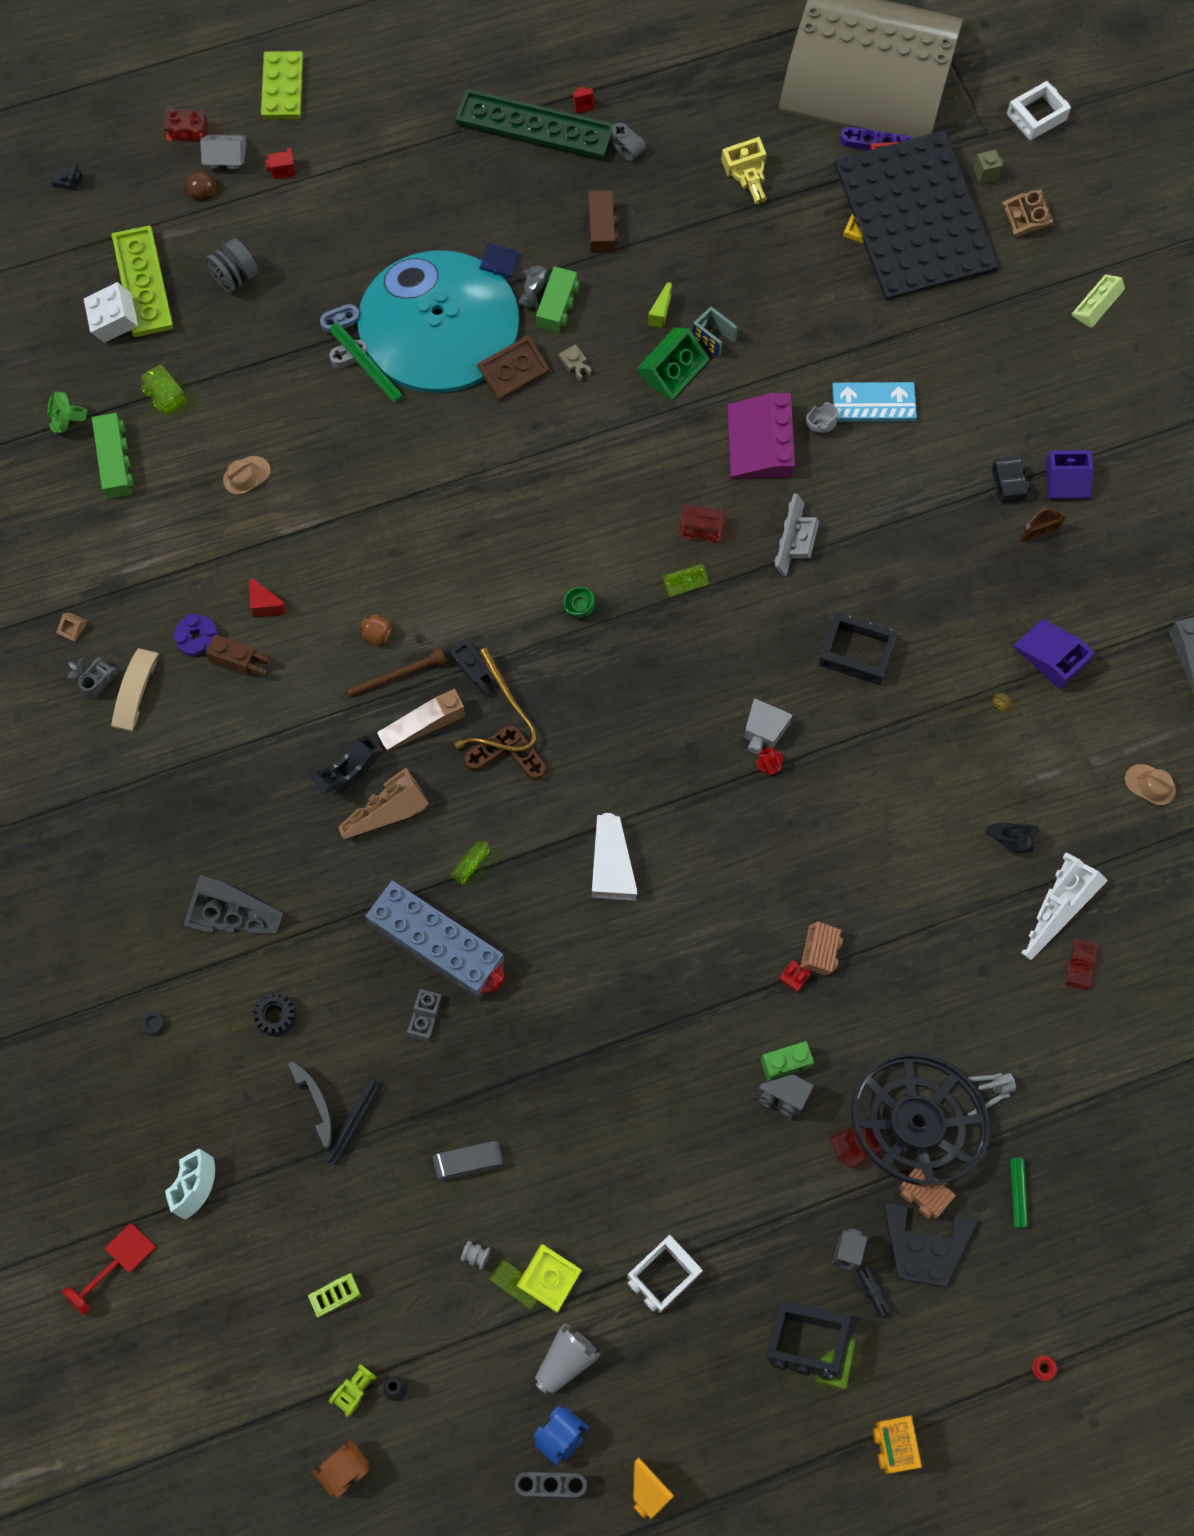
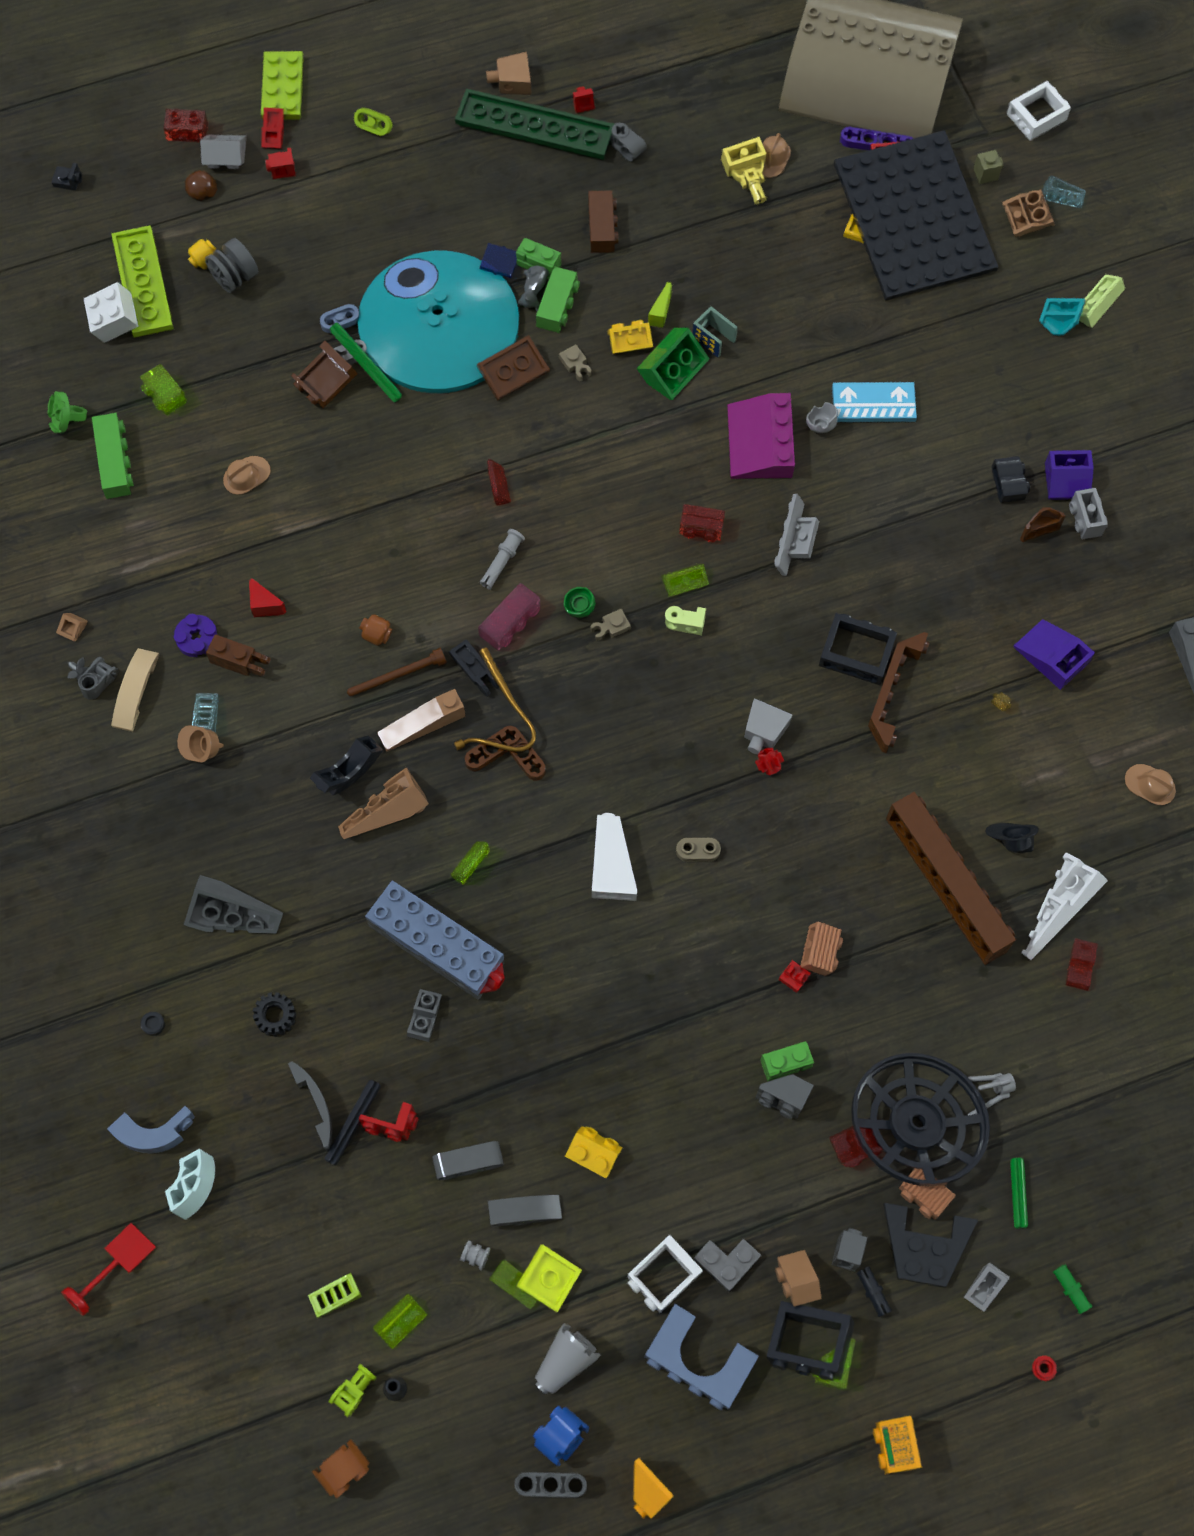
(151, 1140): none -> sand blue arch
(198, 743): none -> medium nougat piece
(199, 252): none -> yellow head
(213, 712): none -> clear light blue slope
(273, 128): none -> red slope
(324, 376): none -> reddish brown panel
(374, 121): none -> lime plate
(400, 1321): none -> clear neon green slope
(405, 1123): none -> red bracket
(498, 483): none -> clear red slope
(506, 551): none -> light grey pin
(509, 617): none -> clear pink brick
(512, 74): none -> medium nougat torso
(524, 1210): none -> dark grey slope
(536, 254): none -> bright green brick
(593, 1151): none -> yellow bracket
(613, 623): none -> dark tan plate
(630, 337): none -> yellow bracket
(685, 620): none -> yellowish green leg
(698, 849): none -> dark tan plate
(719, 1387): none -> sand blue arch
(729, 1268): none -> flat silver plate
(776, 155): none -> medium nougat piece
(798, 1278): none -> medium nougat brick
(911, 648): none -> reddish brown slope
(950, 878): none -> reddish brown brick
(986, 1286): none -> light grey slope
(1054, 185): none -> clear light blue slope
(1061, 314): none -> teal slope
(1072, 1288): none -> green pin
(1088, 513): none -> light grey brick

